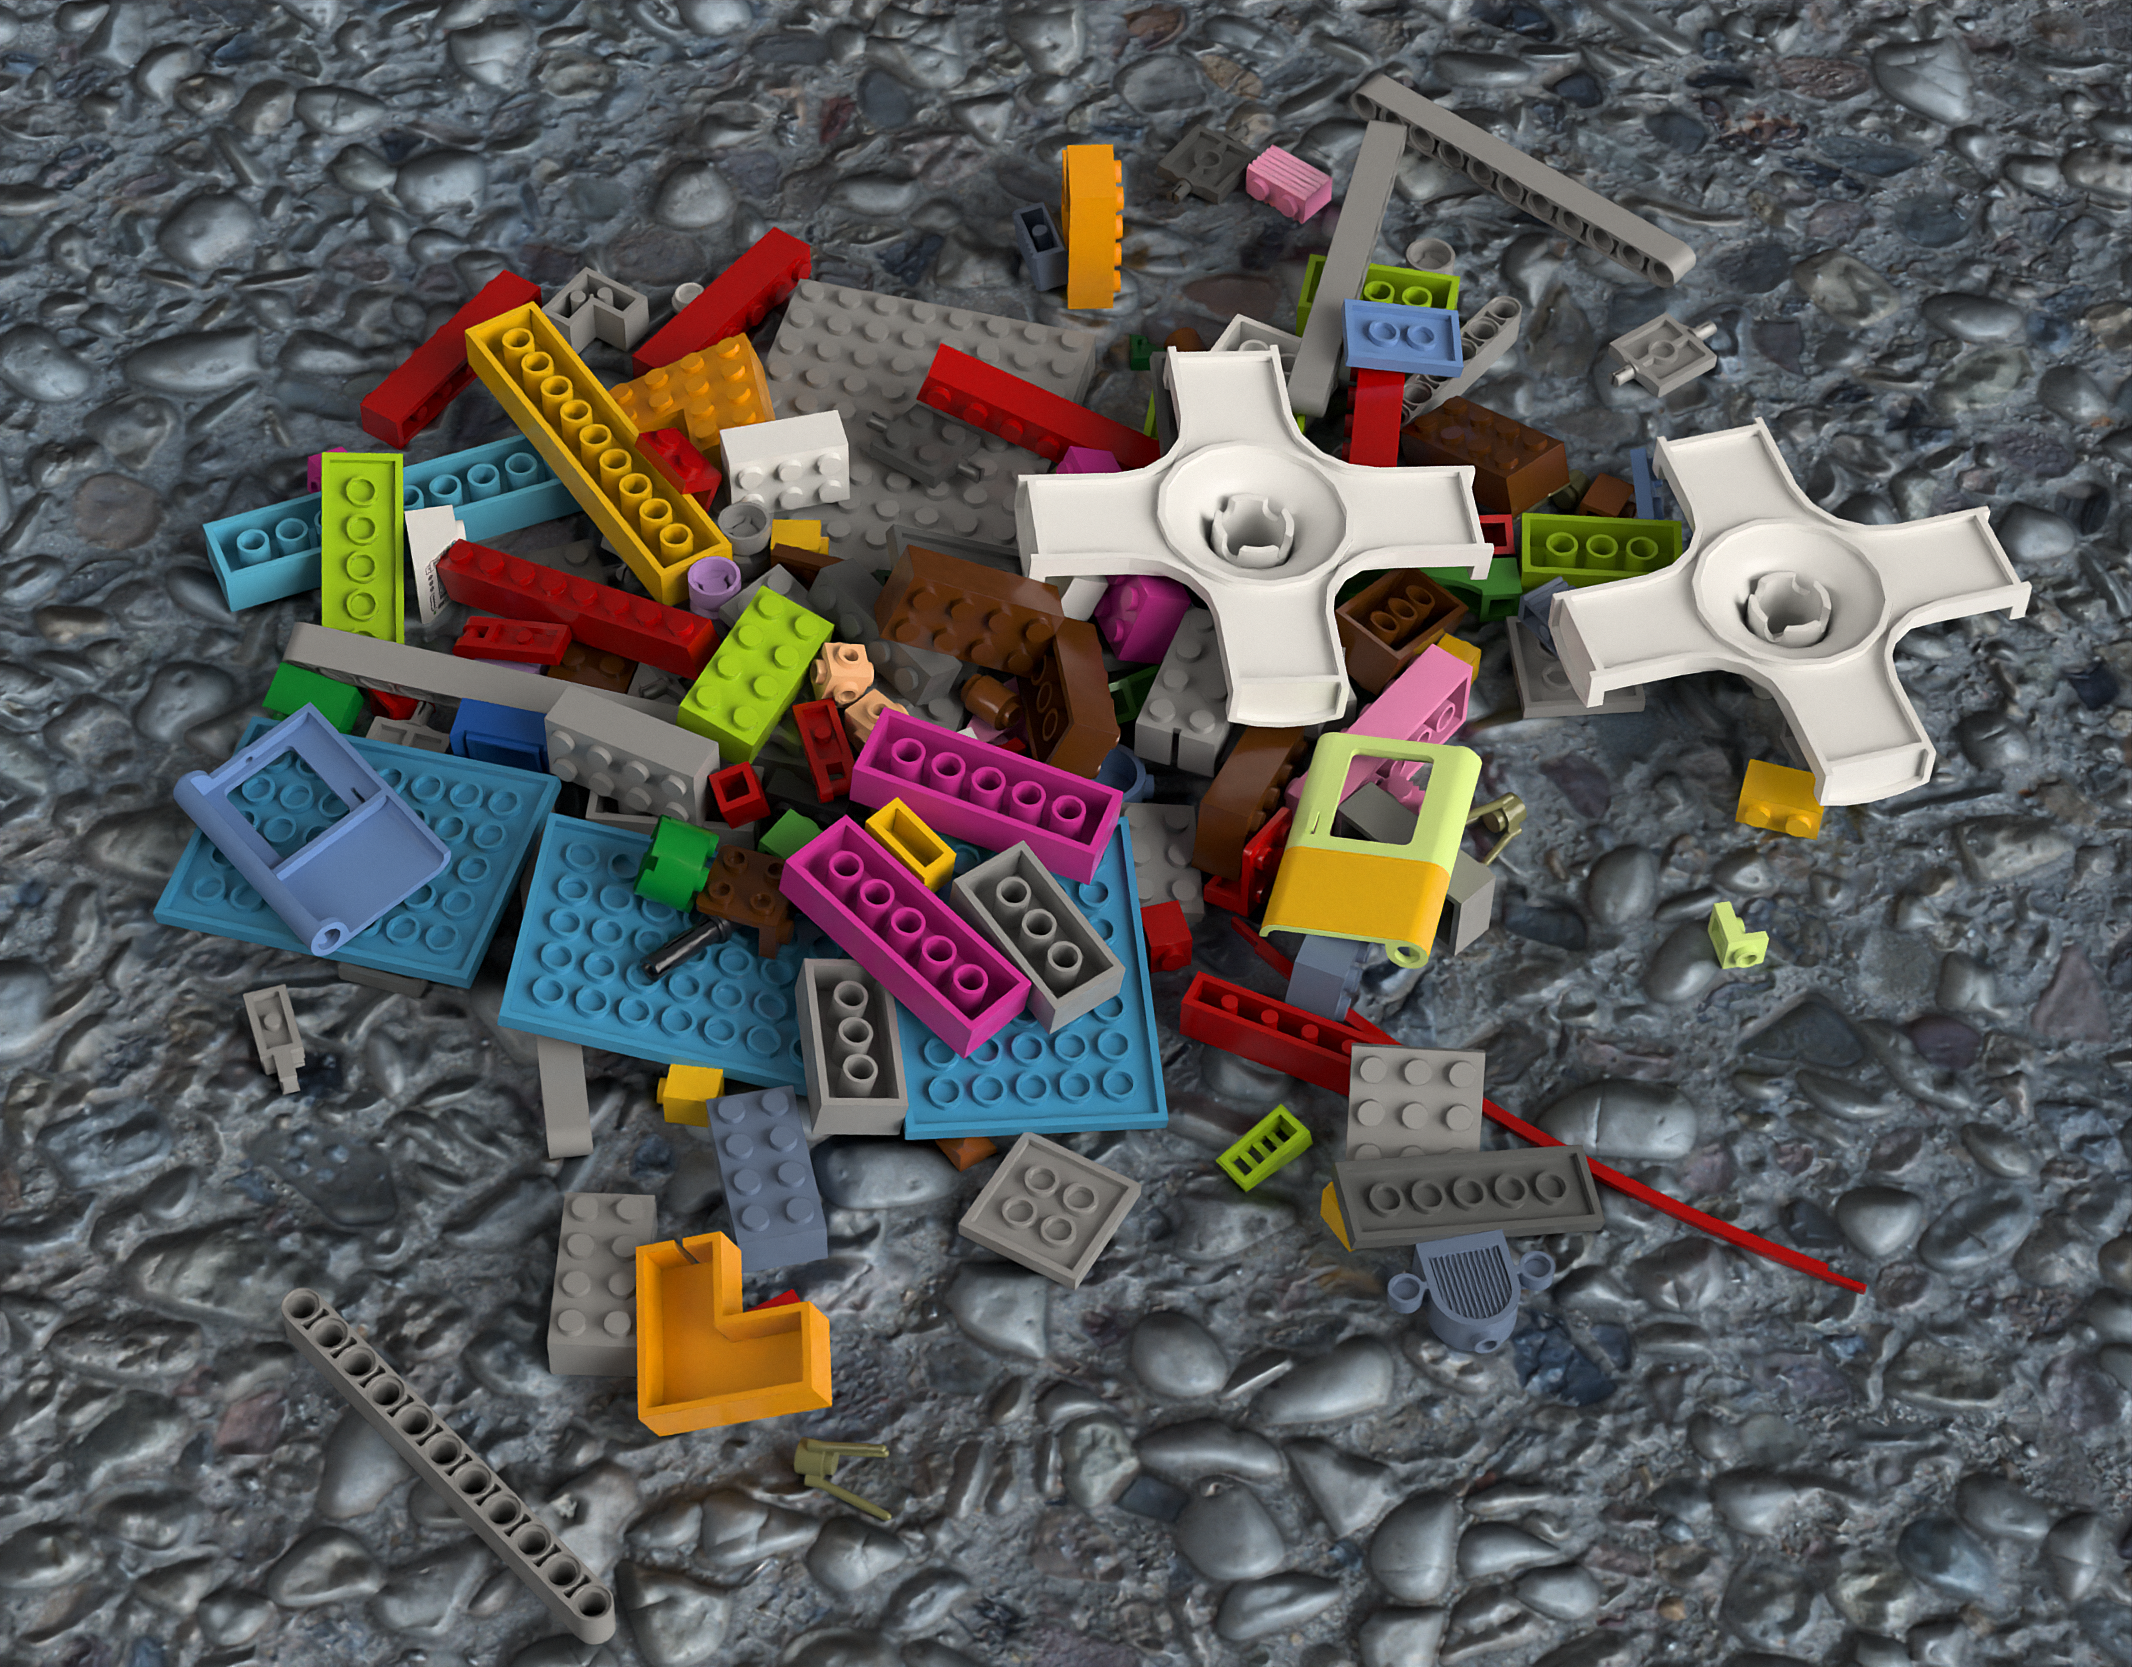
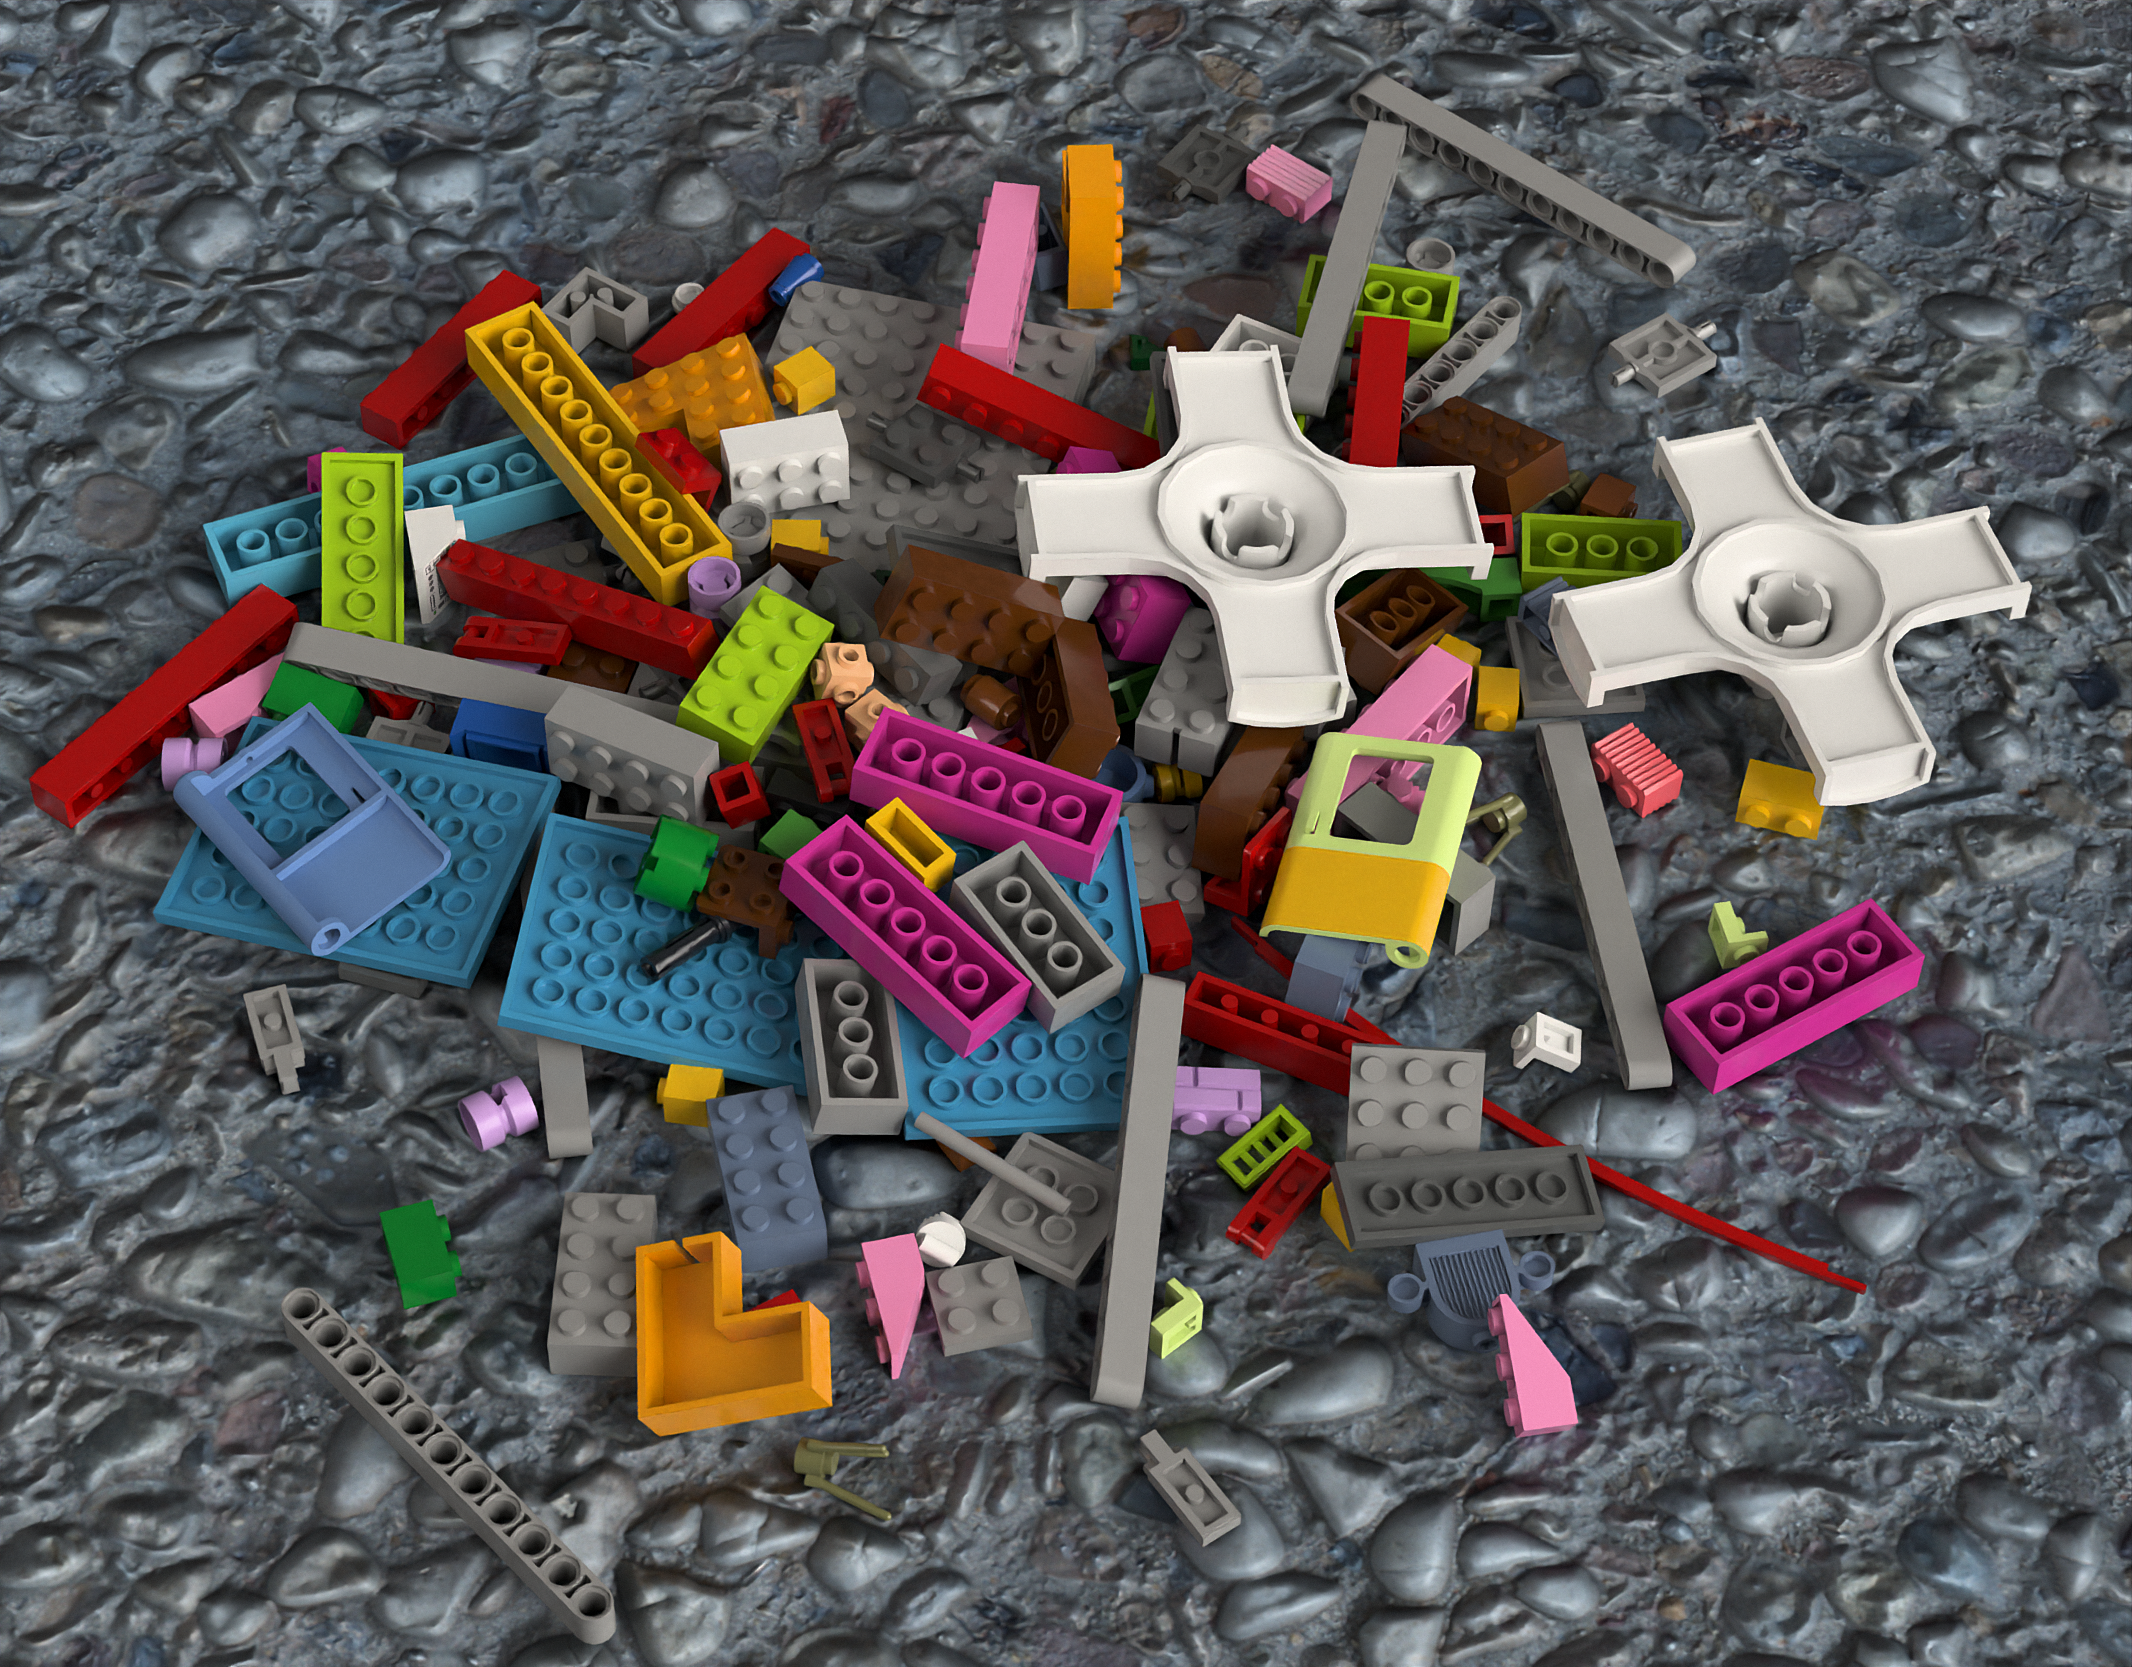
(159, 708): none -> red brick
(183, 756): none -> lavender wheel
(231, 707): none -> bright pink slope
(419, 1253): none -> green brick
(496, 1114): none -> lavender wheel
(797, 273): none -> blue cone
(804, 381): none -> yellow brick
(896, 1289): none -> bright pink slope
(941, 1240): none -> white piece
(978, 1305): none -> light grey plate
(993, 1163): none -> light grey bar
(1001, 276): none -> bright pink brick
(1137, 1193): none -> light grey beam
(1175, 782): none -> yellow wheel
(1177, 1320): none -> yellowish green bracket
(1188, 1489): none -> light grey hinge
(1216, 1100): none -> lavender brick
(1279, 1202): none -> red plate
(1401, 338): medium blue plate -> none
(1497, 699): none -> yellow brick
(1535, 1381): none -> bright pink slope
(1547, 1041): none -> white bracket
(1603, 906): none -> light grey beam
(1635, 770): none -> coral brick
(1645, 485): medium blue plate -> none
(1792, 996): none -> dark pink brick

